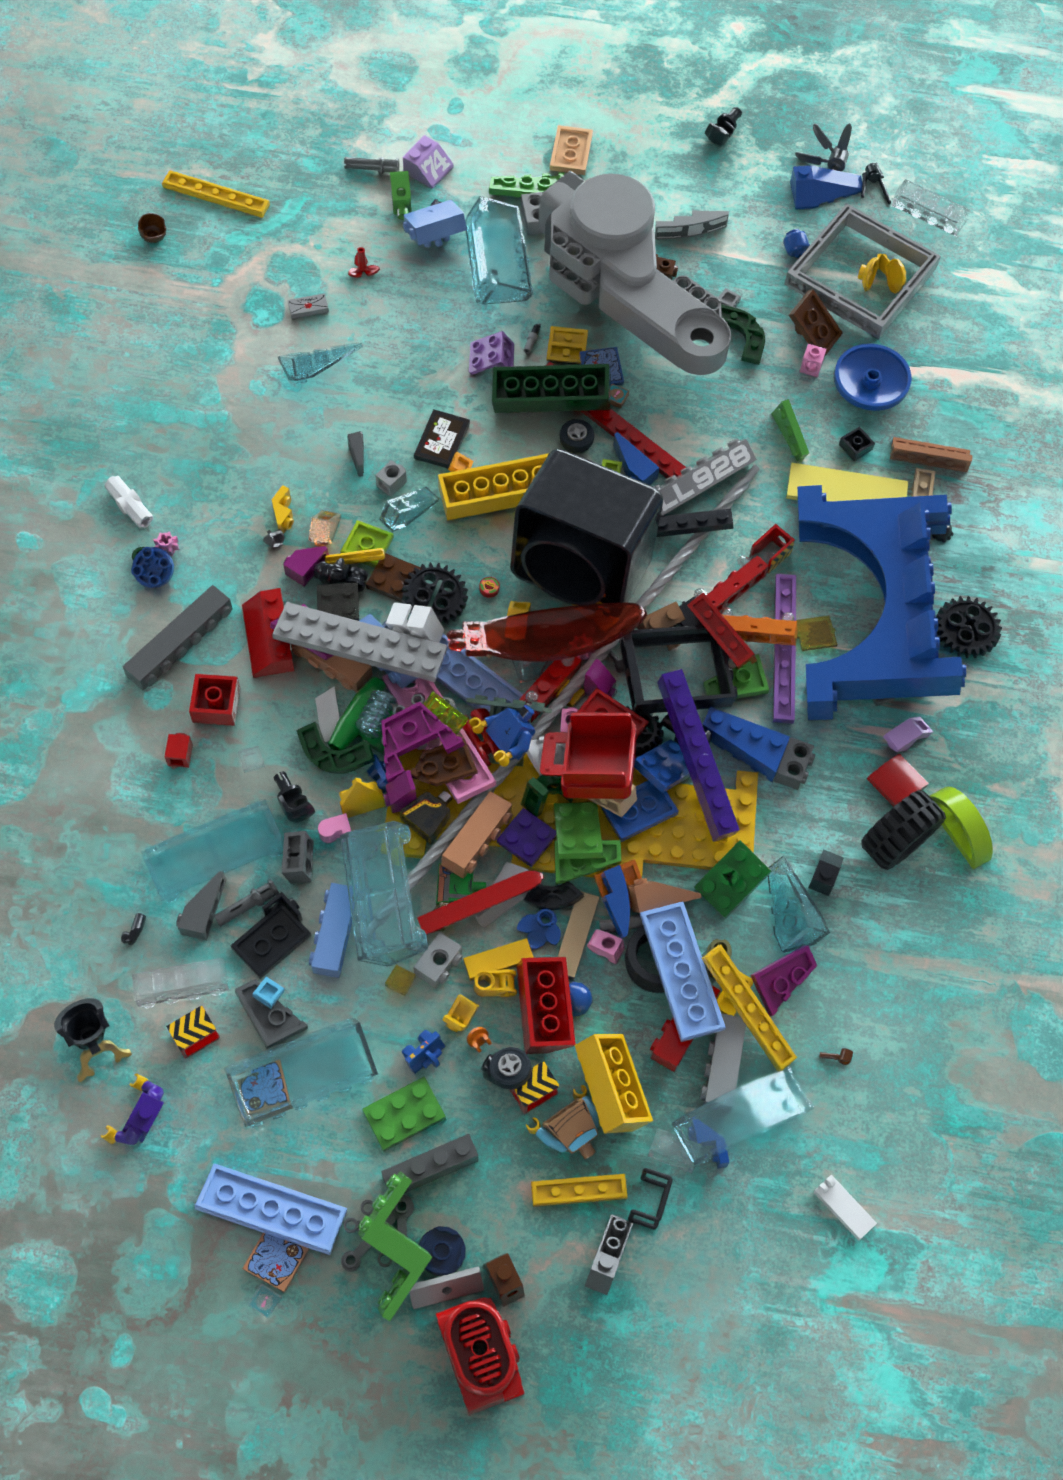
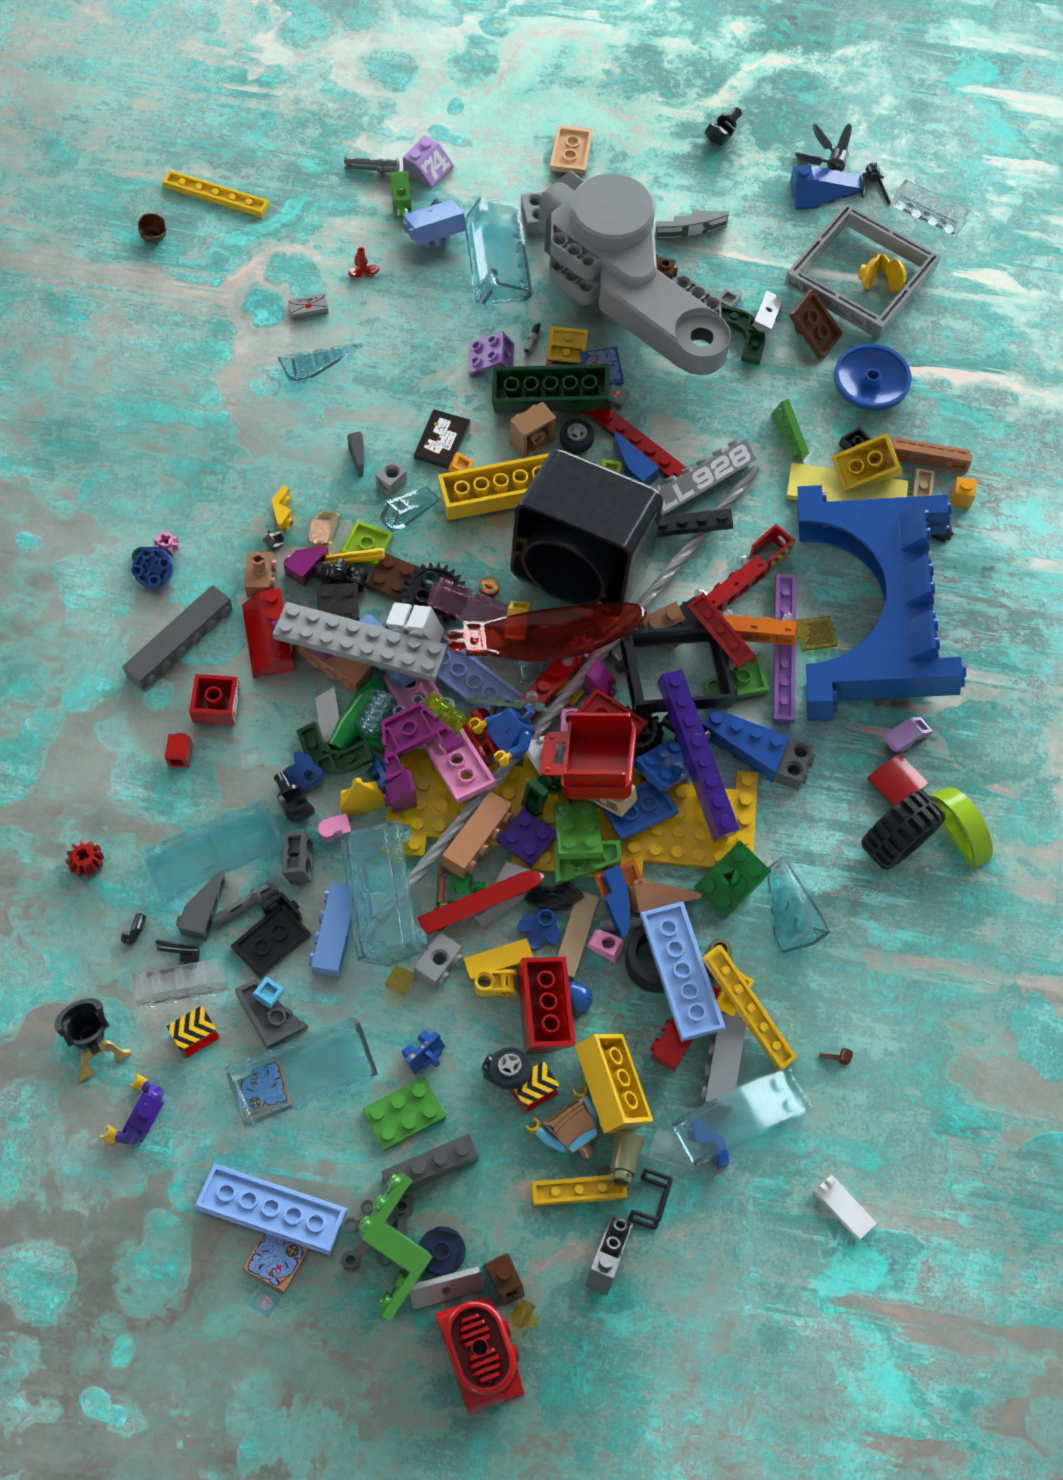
(88, 865): none -> red gear
(128, 502): white piece -> none
(188, 953): none -> black plant
(259, 572): none -> medium nougat brick
(300, 771): none -> blue plate
(427, 815): clear smoke torso -> none
(440, 768): reddish brown tile -> none
(460, 604): none -> clear pink windscreen
(460, 1013): yellow bracket -> none
(478, 1037): orange plate -> none
(523, 1315): none -> clear yellow tile
(525, 185): bright green wing -> none
(532, 429): none -> medium nougat brick
(624, 1157): none -> olive plant
(767, 312): none -> tile
(782, 977): magenta wing -> none
(796, 243): blue head -> none
(812, 360): bright pink brick -> none
(826, 872): black slope -> none
(867, 463): none -> yellow slope
(963, 492): none -> light orange brick
(968, 627): black gear -> none

